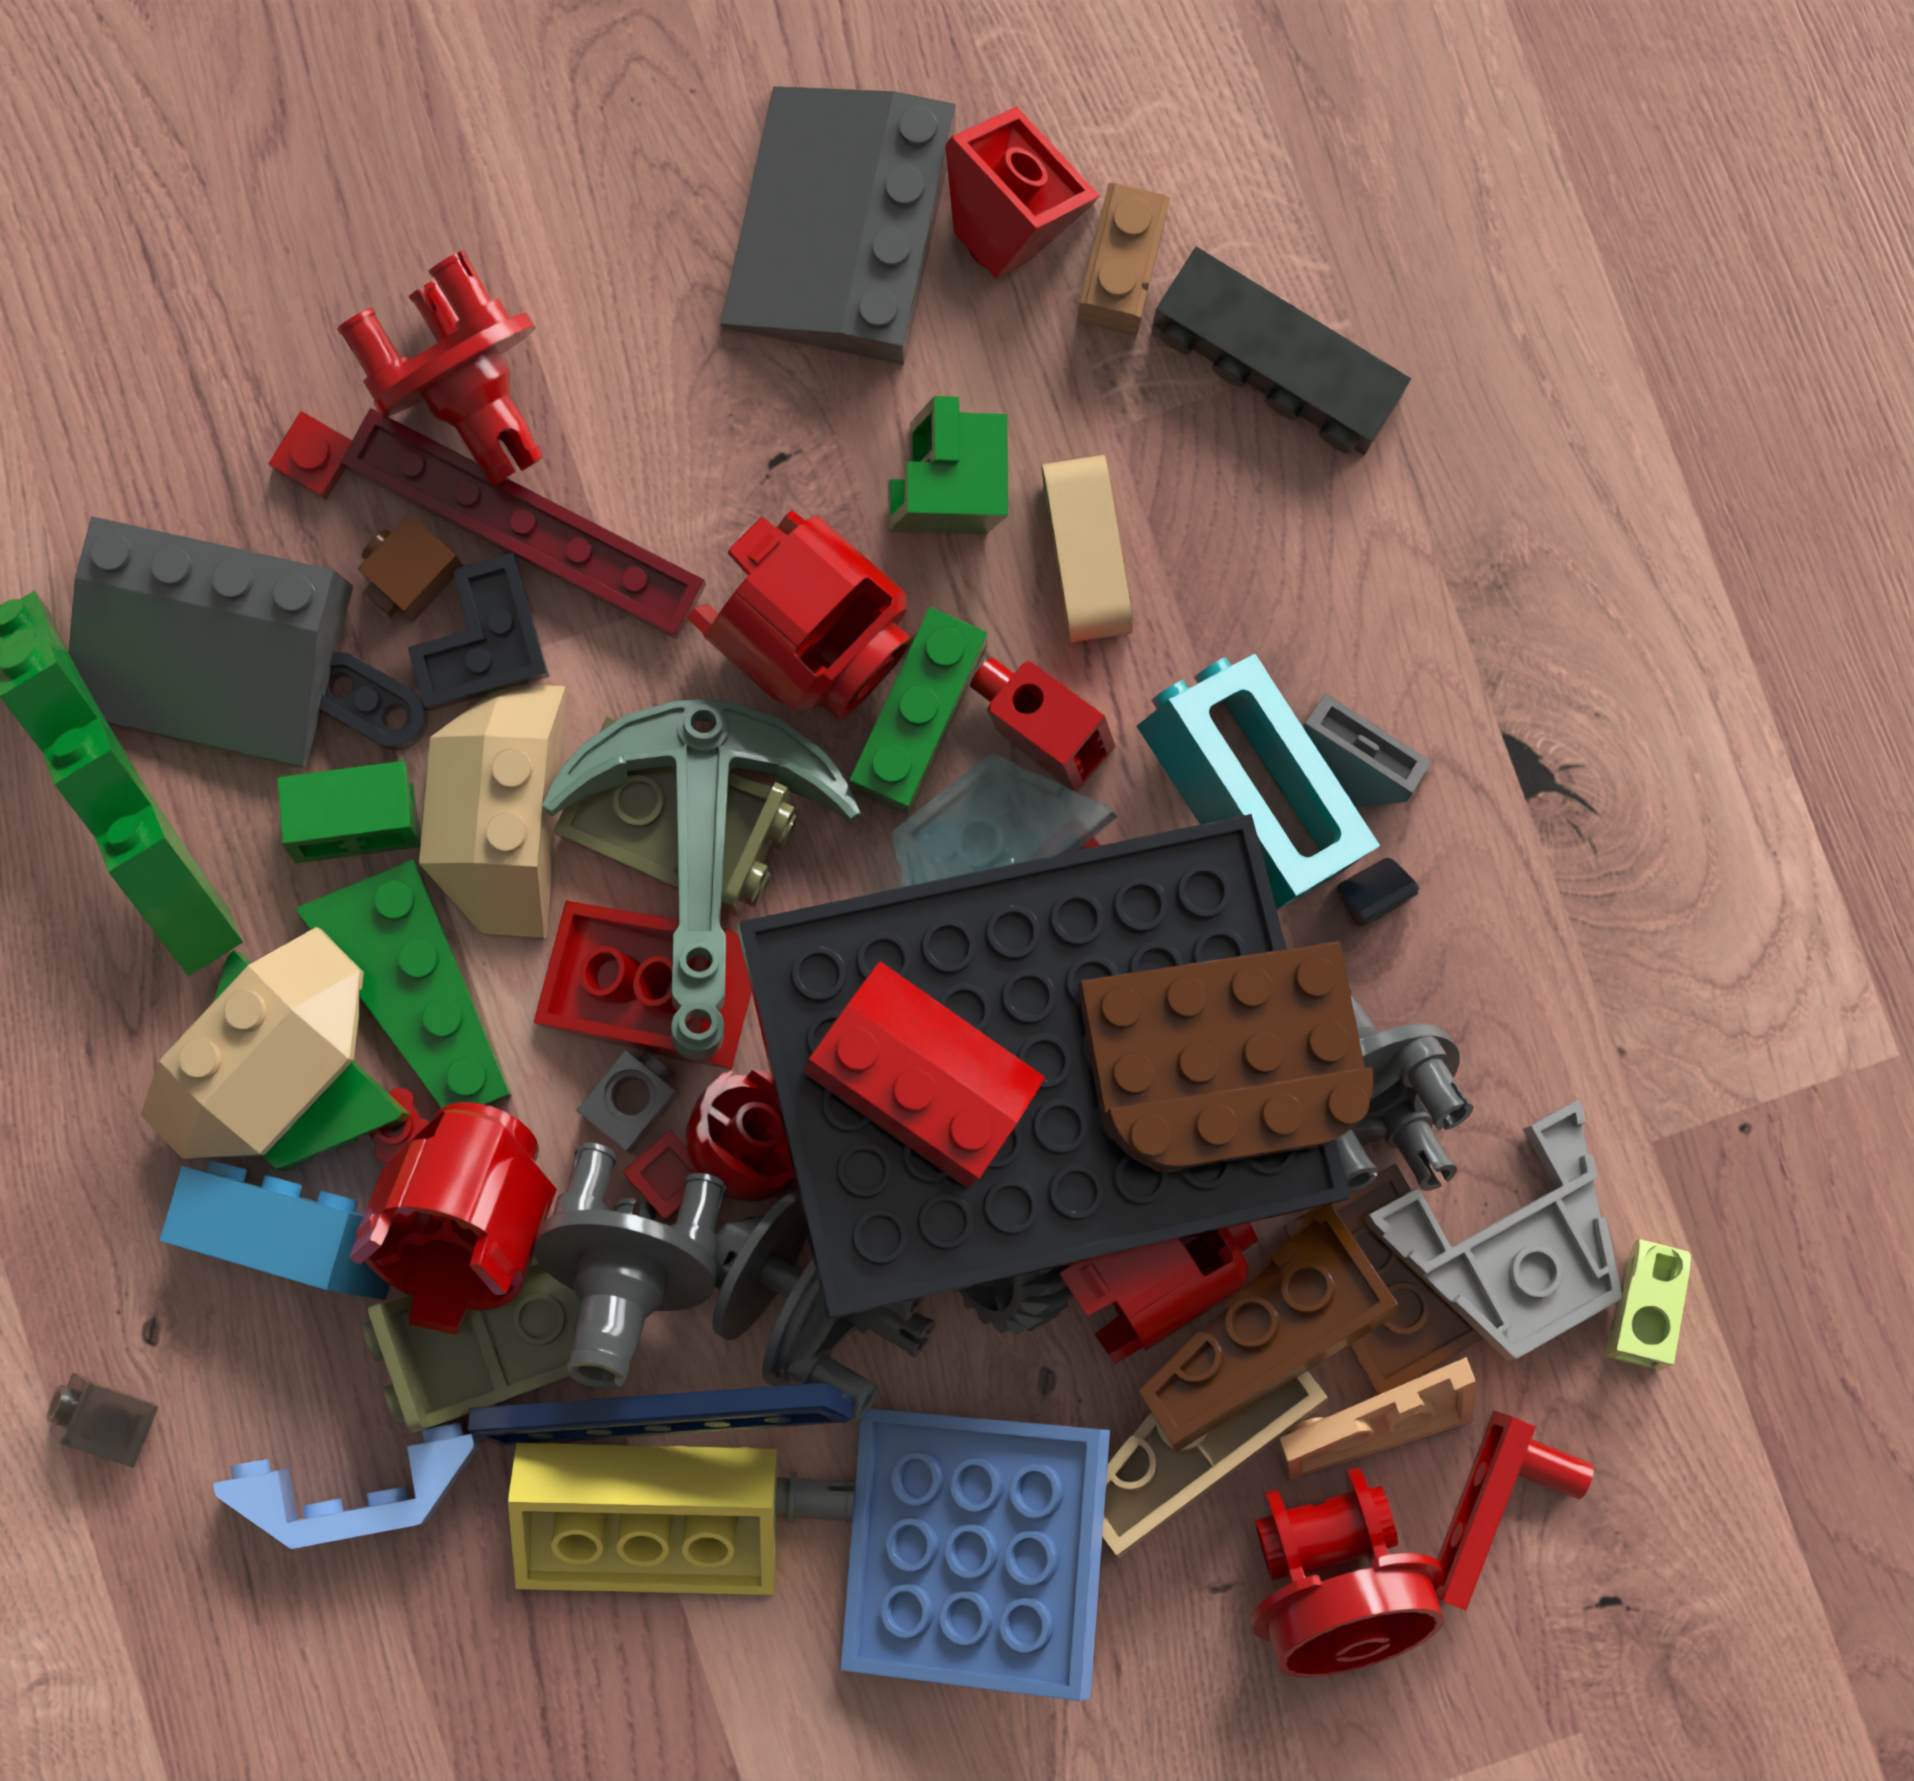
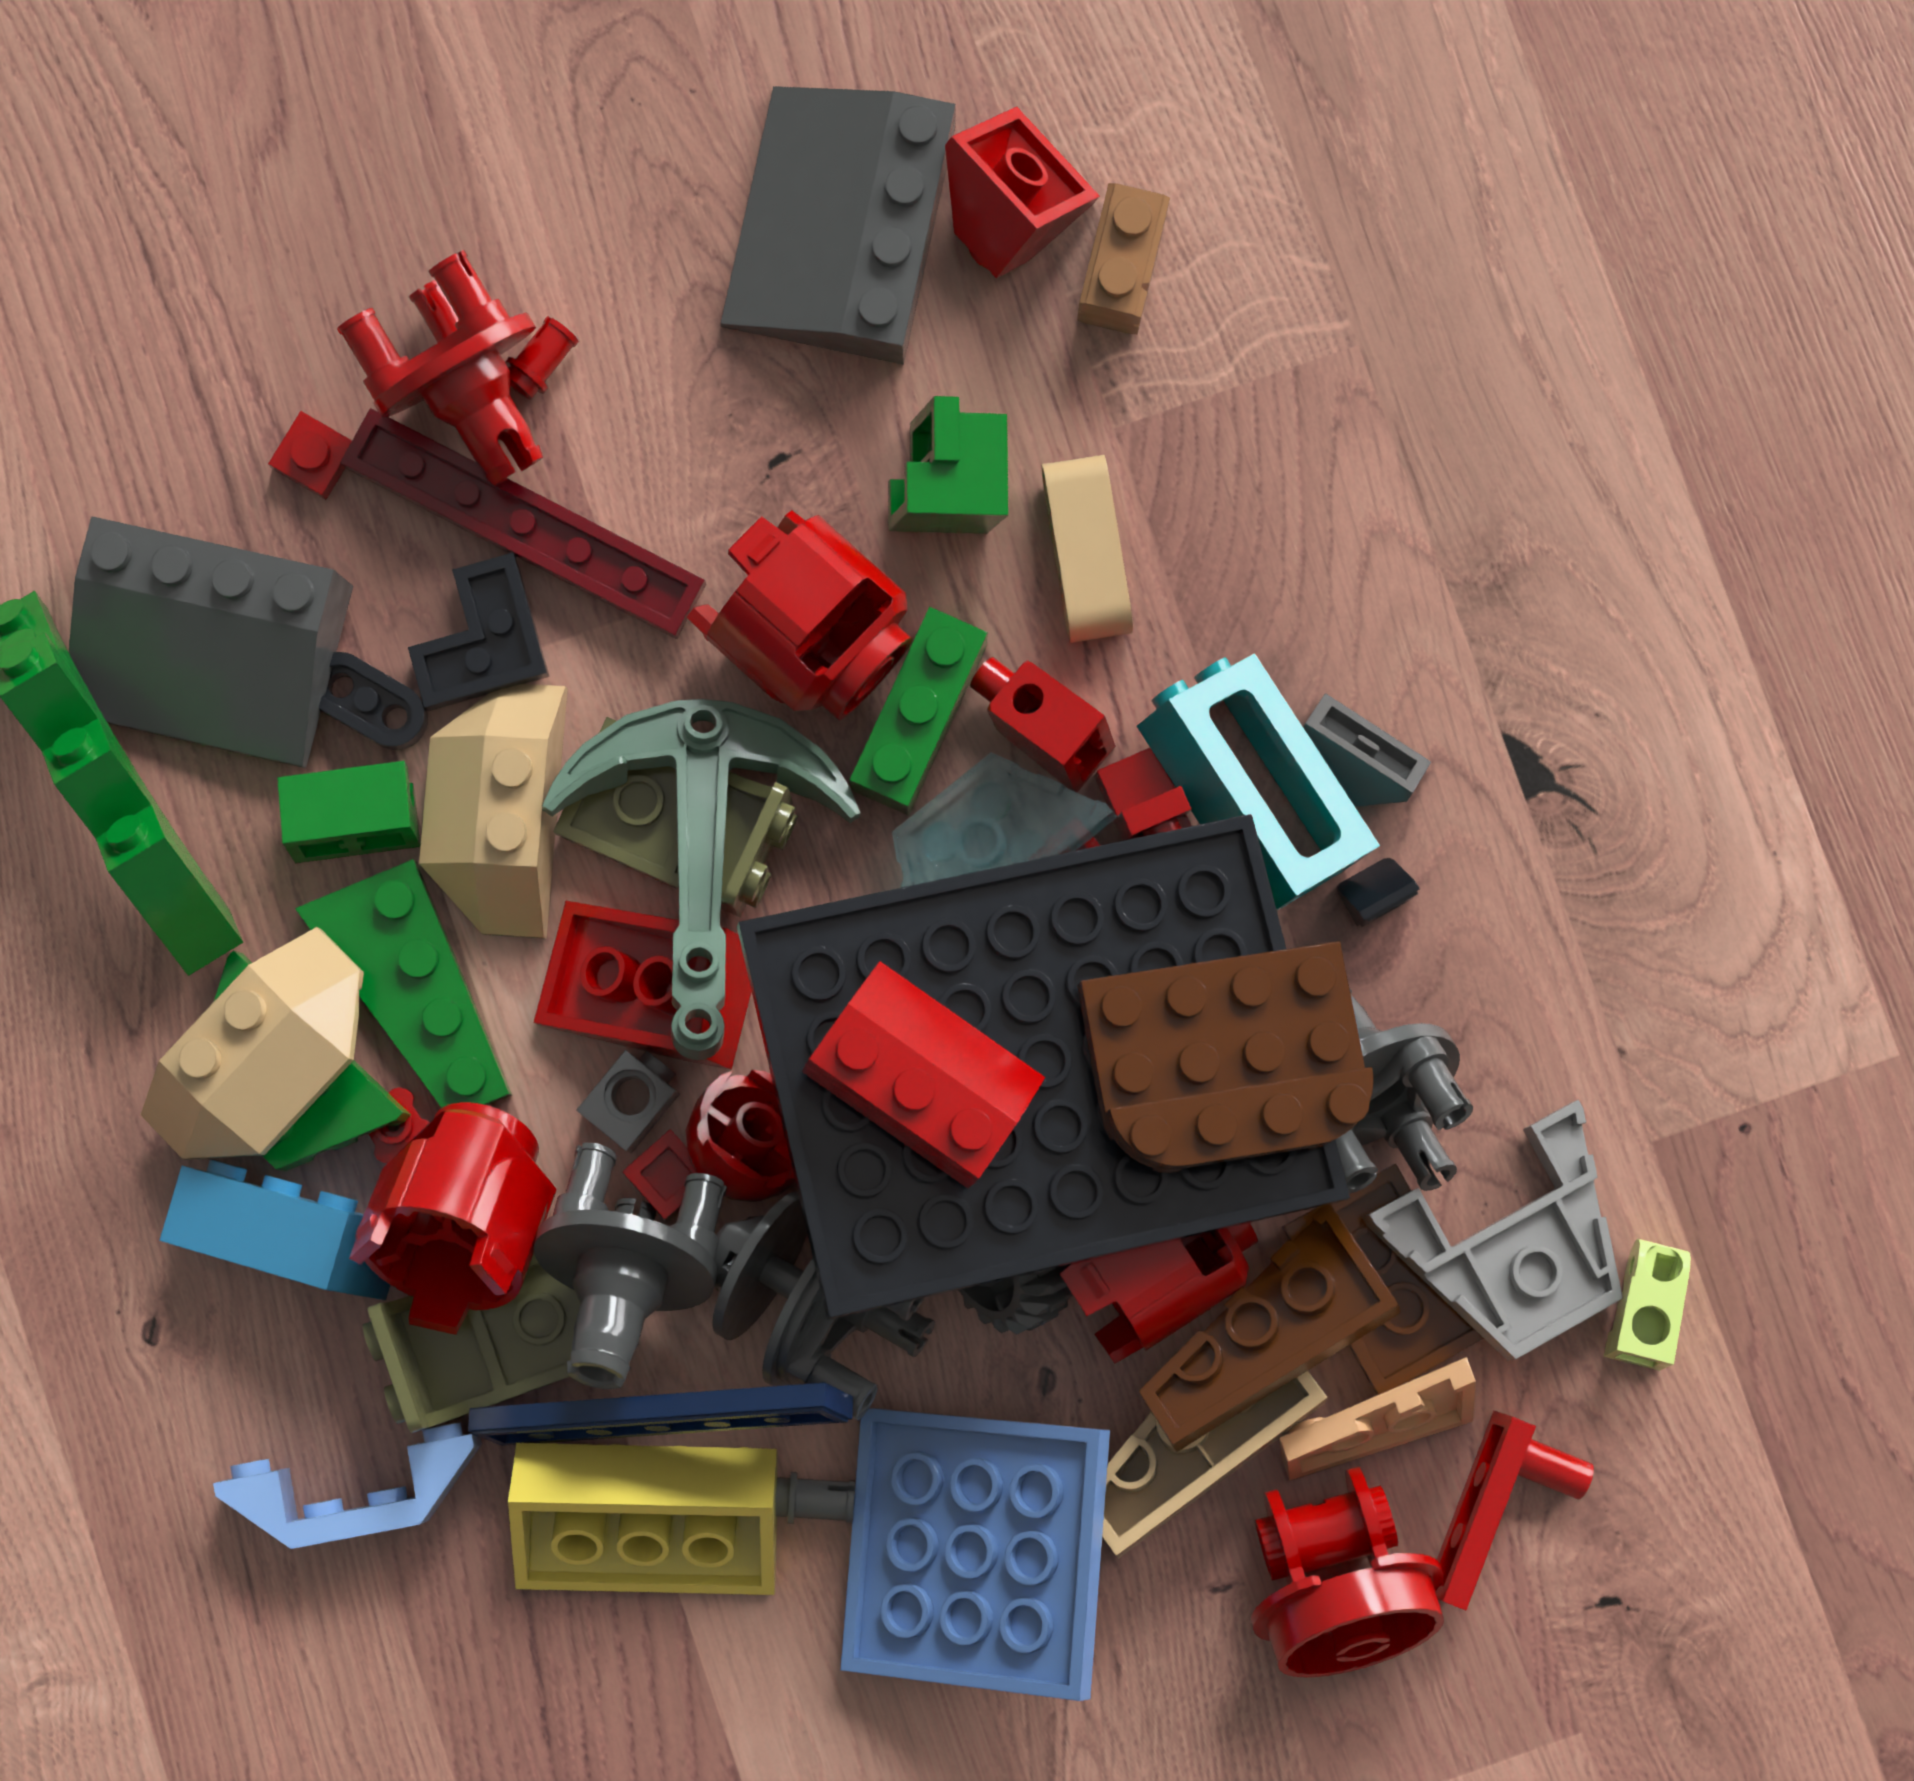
(100, 1420): clear smoke bracket -> none
(407, 568): reddish brown brick -> none
(540, 358): none -> red pin
(1143, 796): none -> red brick
(1279, 352): pearl dark grey brick -> none

